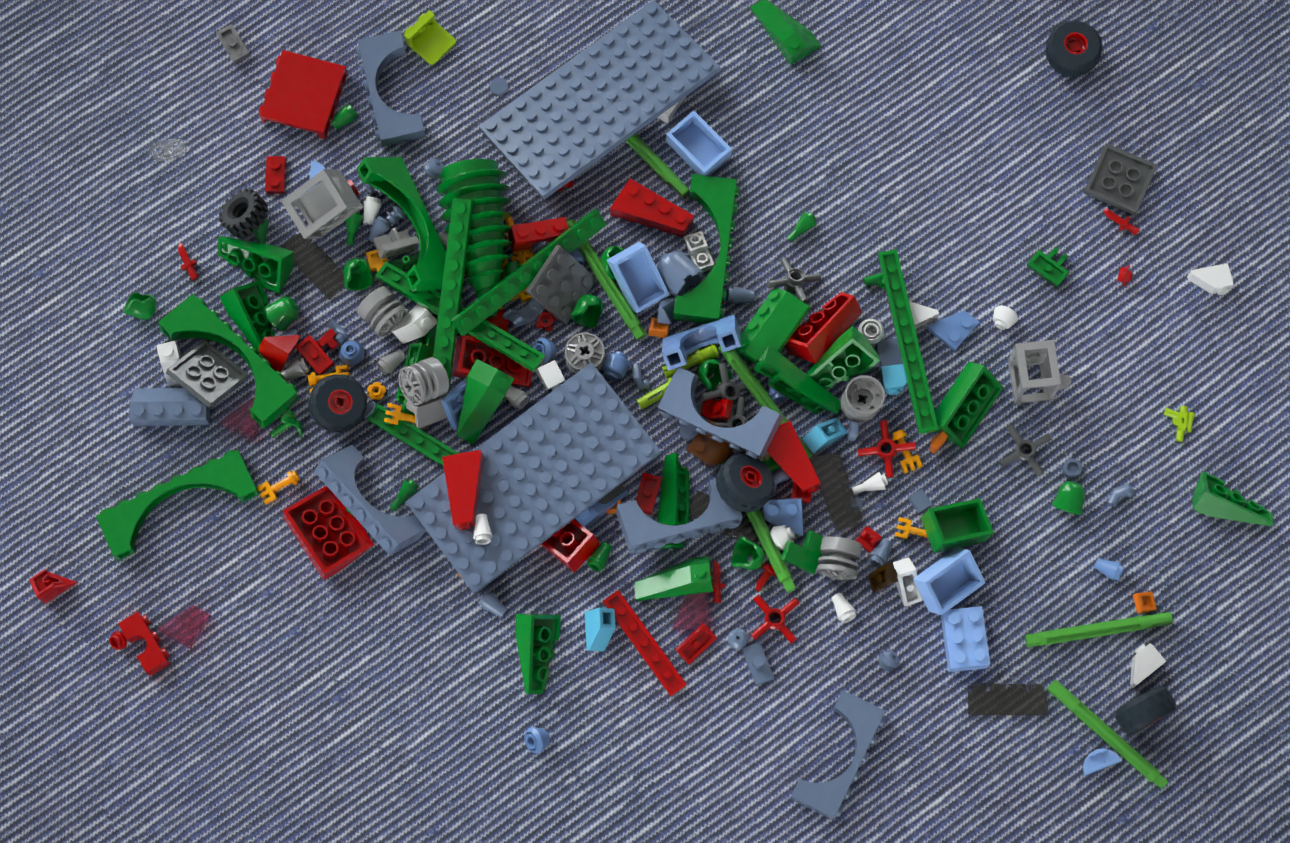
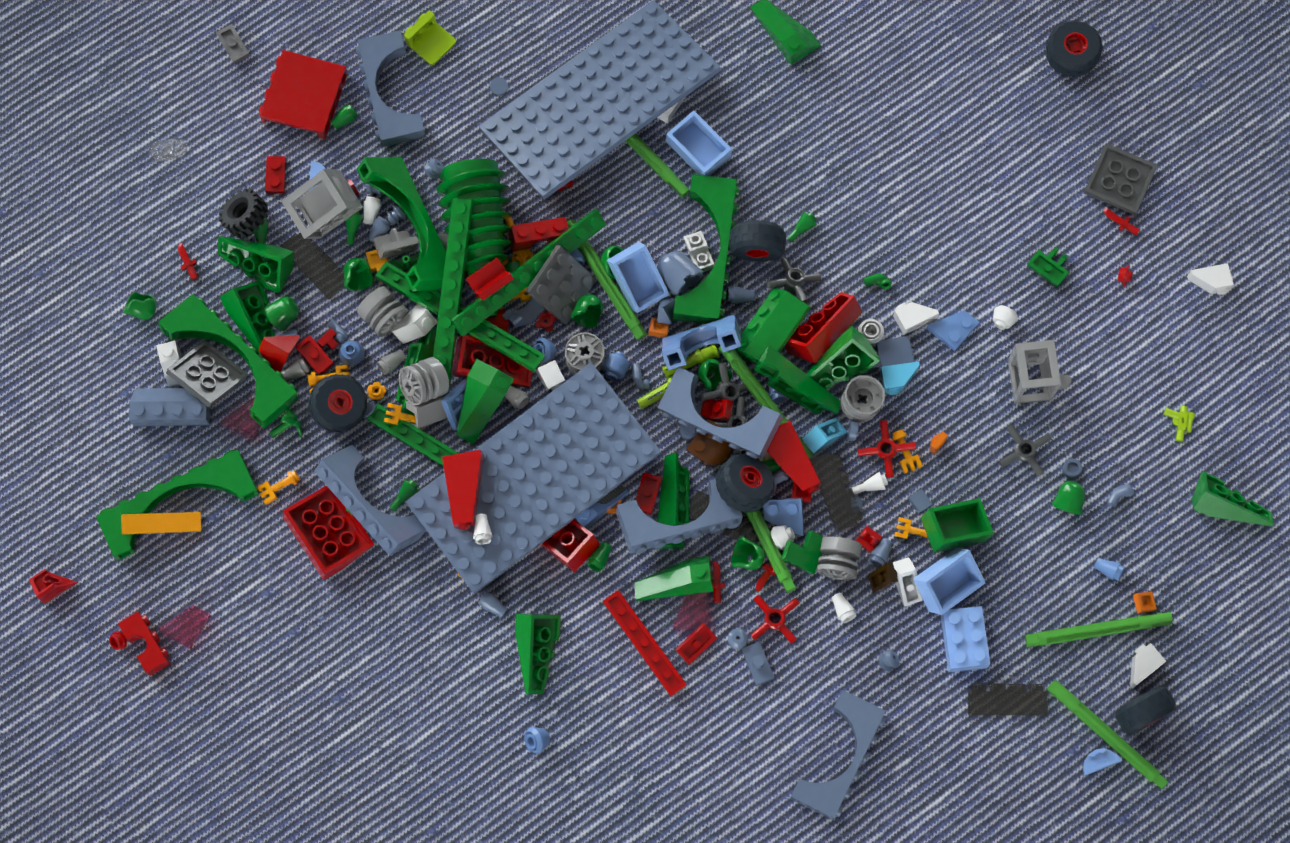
(161, 523): none -> light orange tile
(489, 279): none -> red panel
(599, 628): medium azure slope -> none
(646, 207): red wedge -> none
(757, 241): none -> black wheel
(907, 342): green plate -> none
(967, 403): green slope -> none

